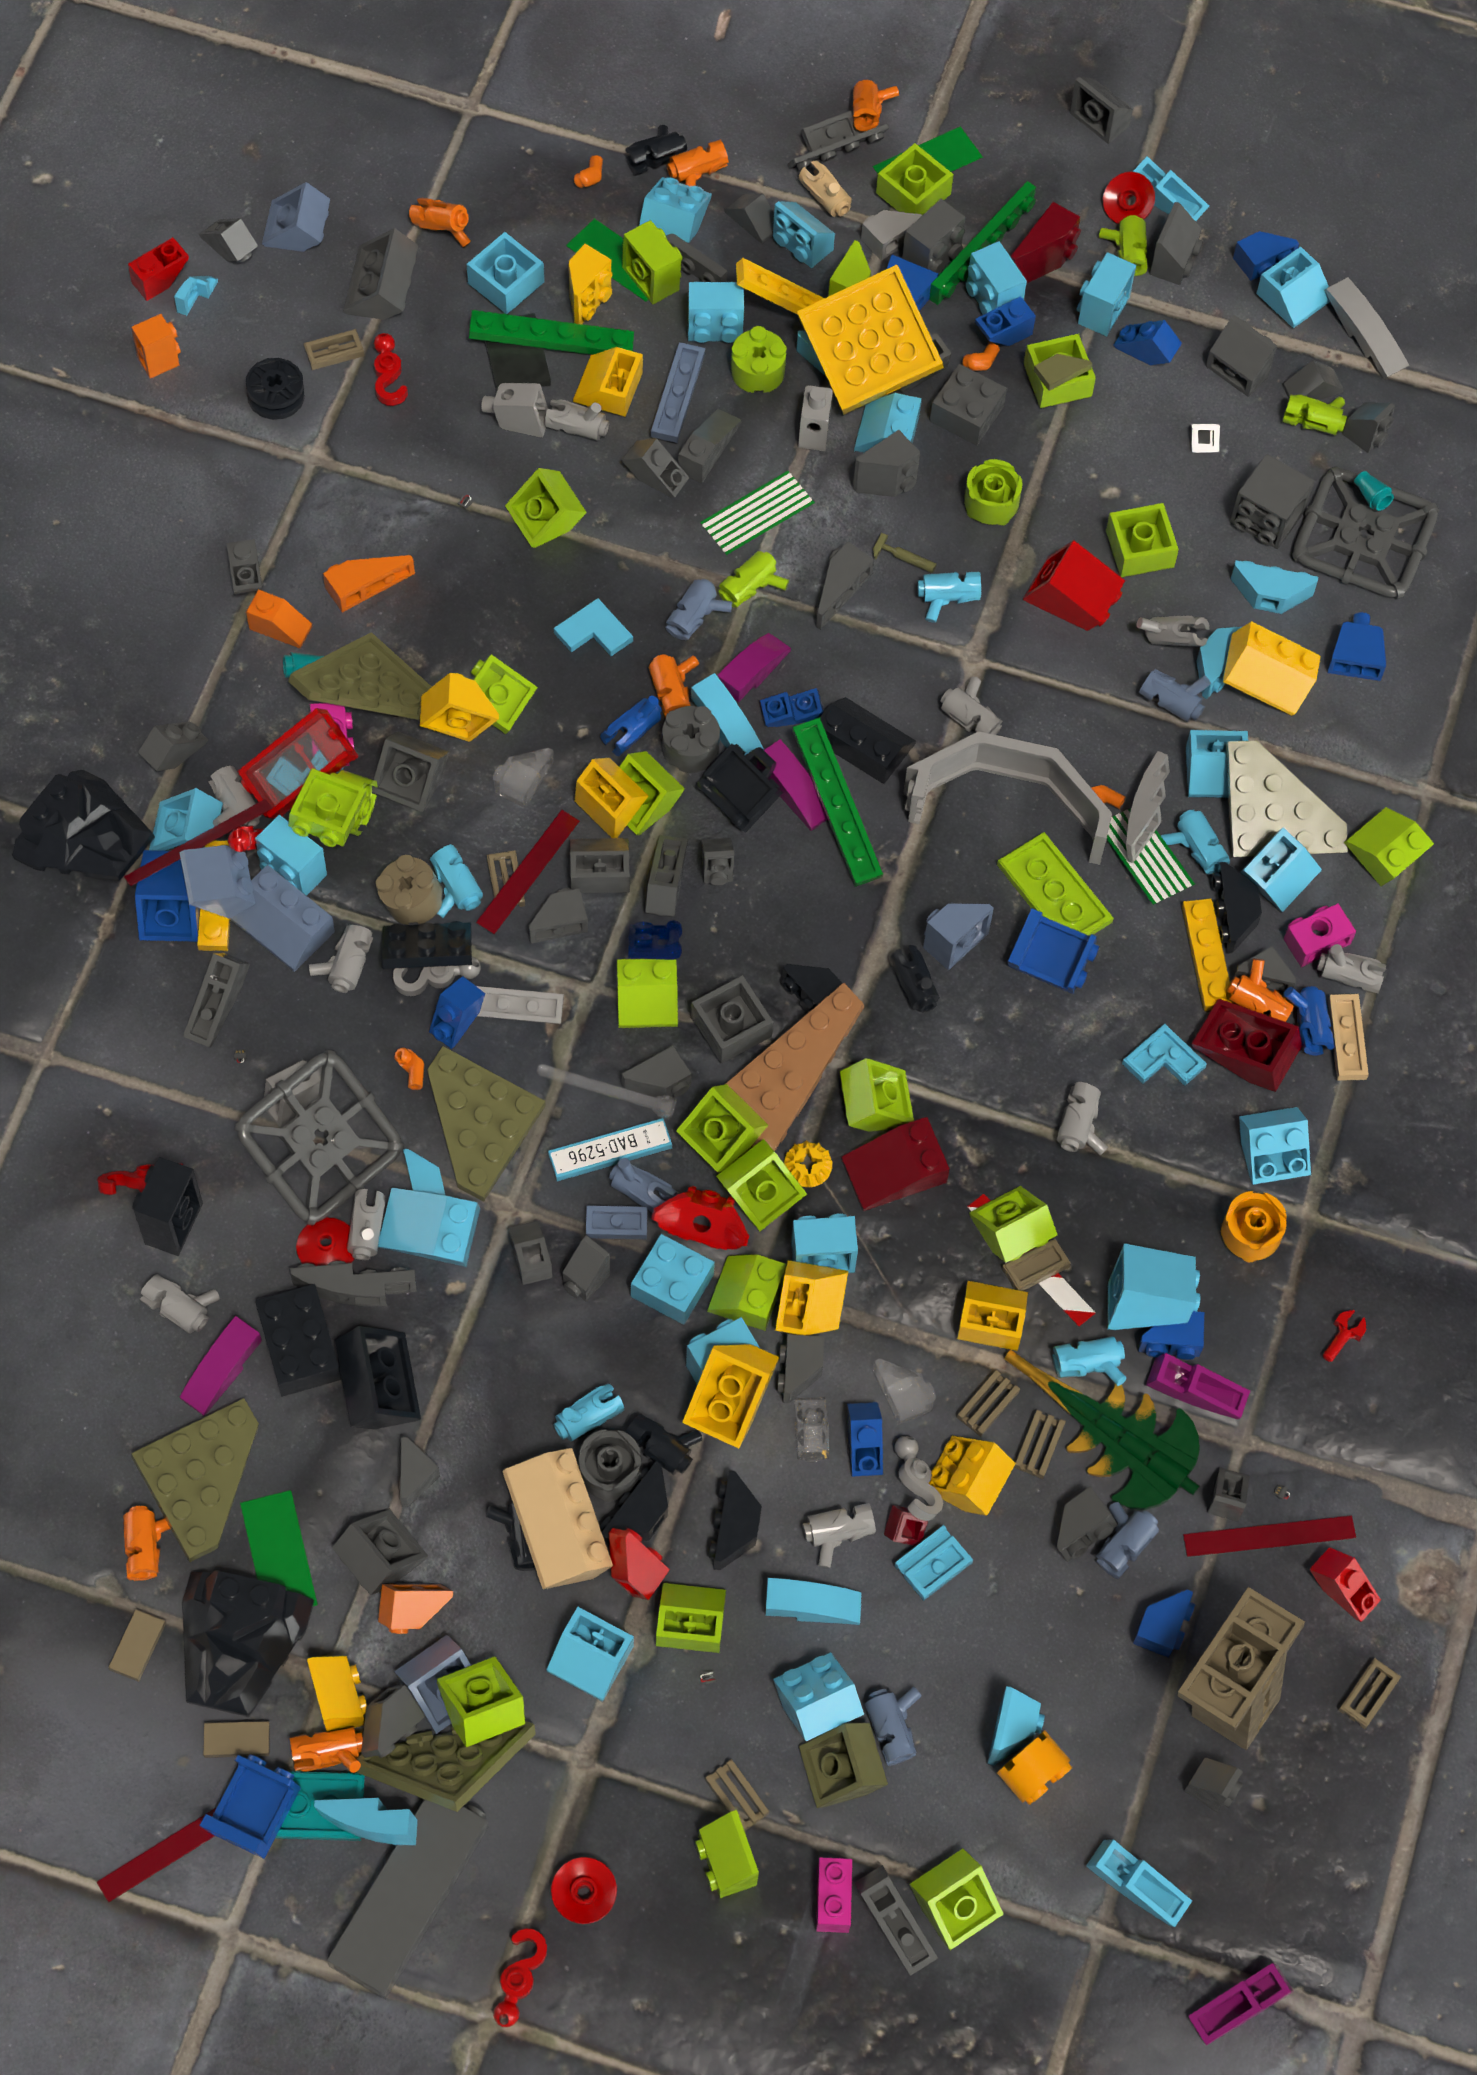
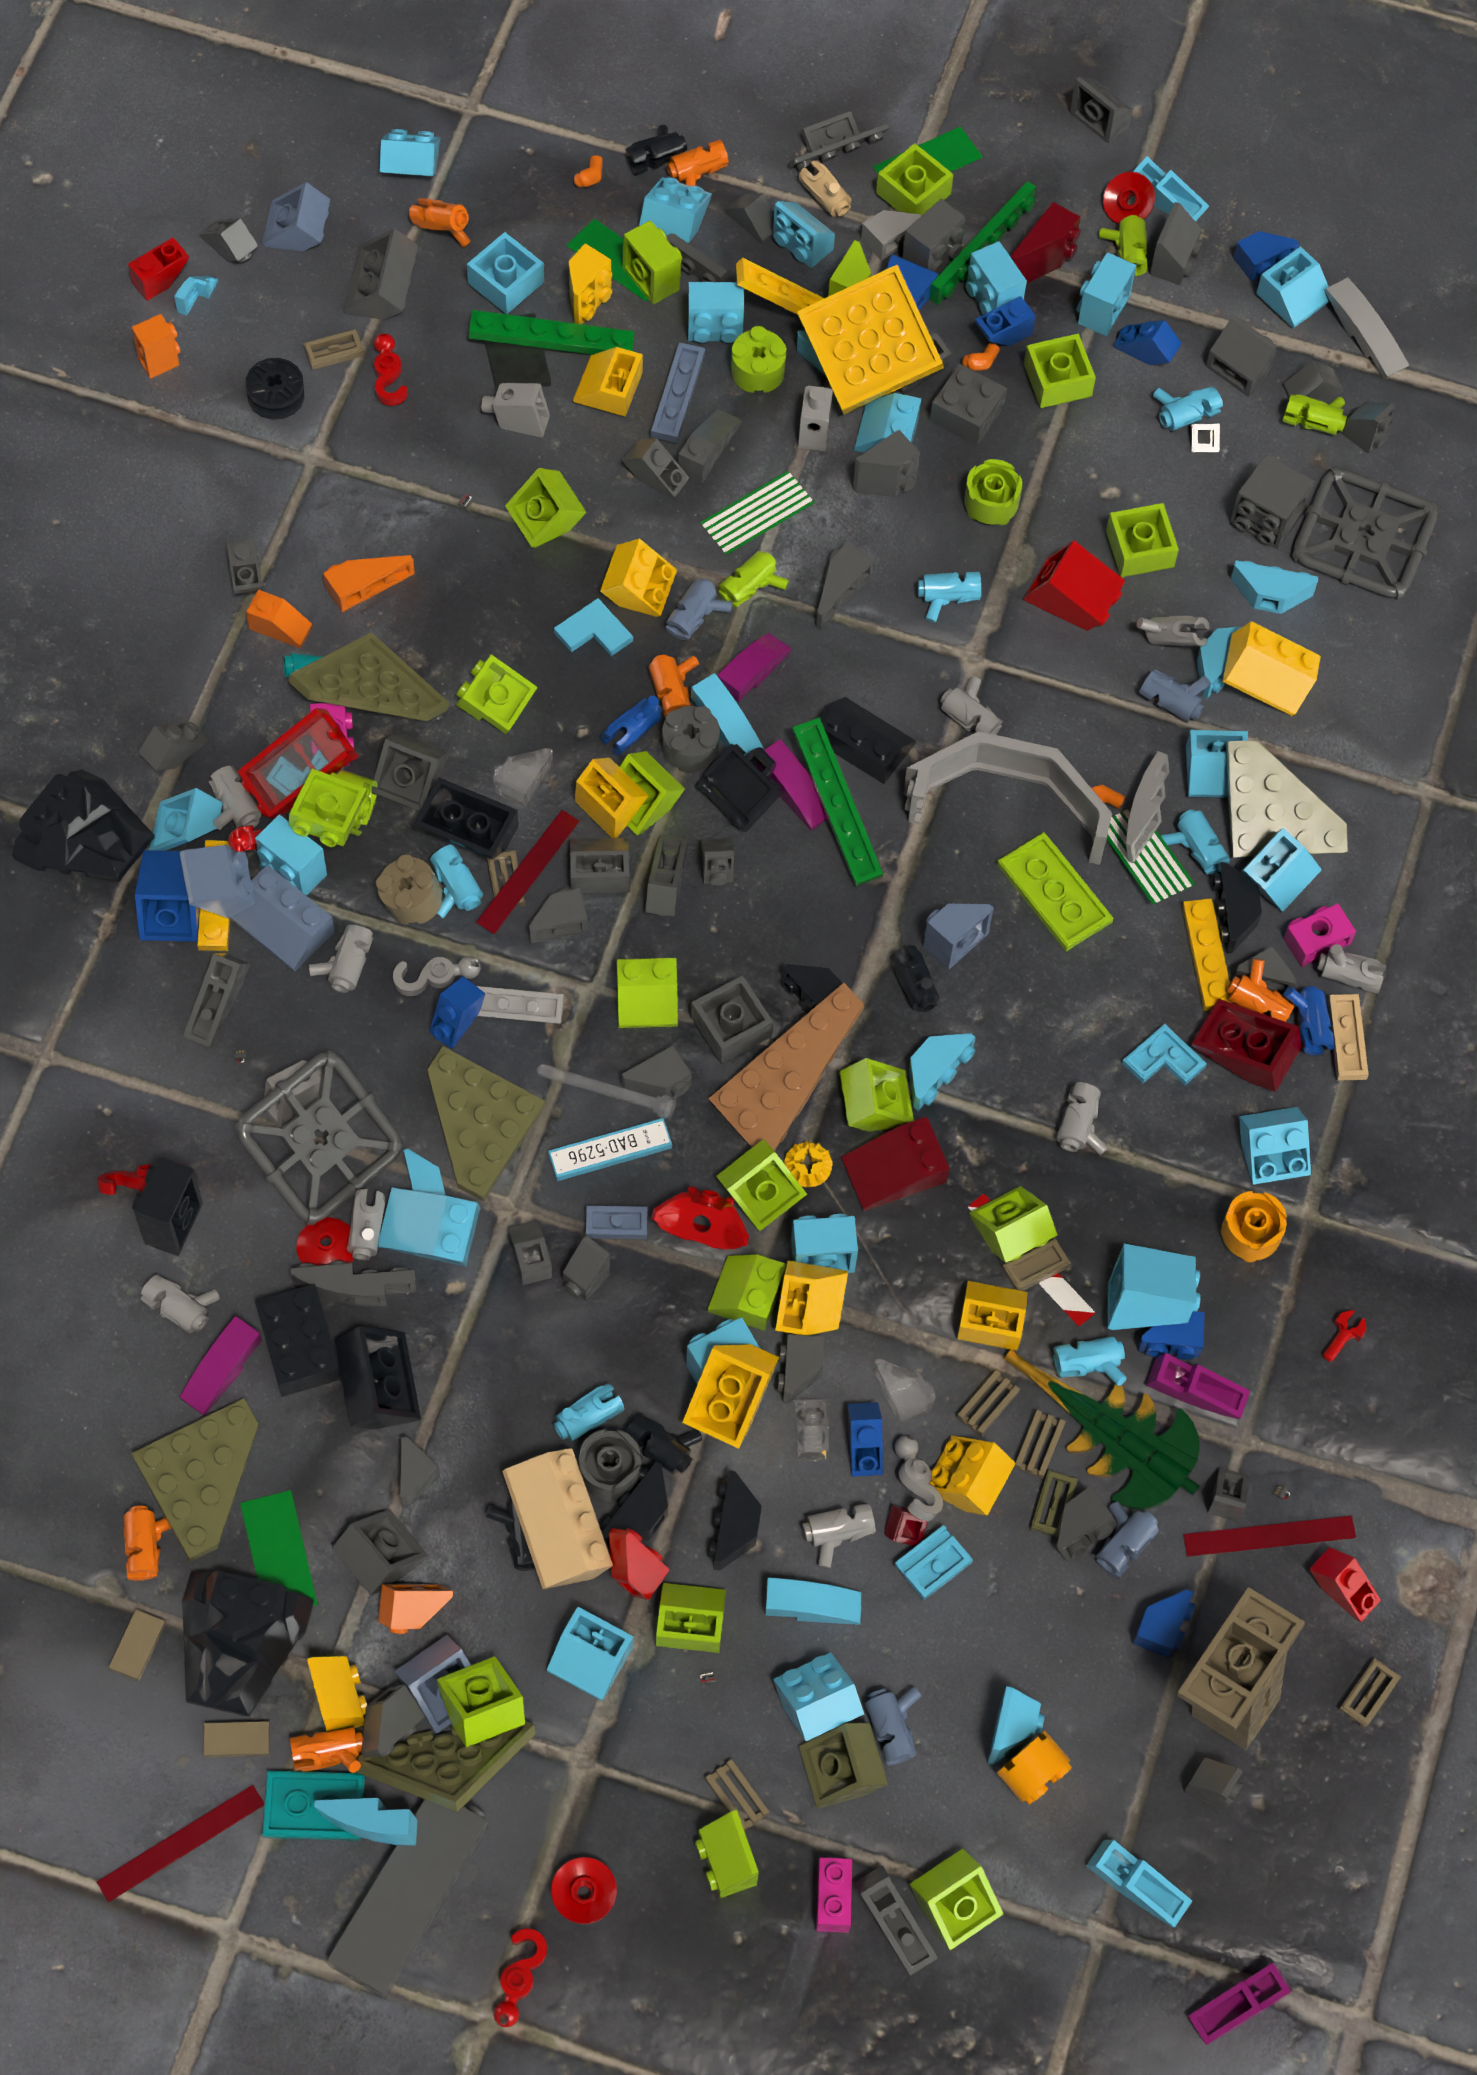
(198, 842): dark red sticker -> none
(253, 1806): blue panel -> none
(409, 153): none -> medium azure slope
(413, 1065): orange arm -> none
(427, 945): black plate -> none
(457, 708): yellow slope -> none
(467, 819): none -> black slope
(577, 419): light grey piece -> none
(638, 578): none -> yellow slope
(640, 1185): sand blue piece -> none
(645, 939): clear blue plate -> none
(672, 1279): medium azure brick -> none
(722, 1127): lime brick -> none
(791, 710): blue slope -> none
(867, 103): orange piece -> none
(903, 555): olive piece -> none
(936, 1064): none -> medium azure slope
(1046, 1528): none -> olive tile
(1053, 952): blue panel -> none
(1060, 369): olive tile -> none
(1184, 411): none -> medium azure piece
(1359, 650): blue torso -> none
(1374, 491): teal cone -> none
(1388, 844): lime slope -> none

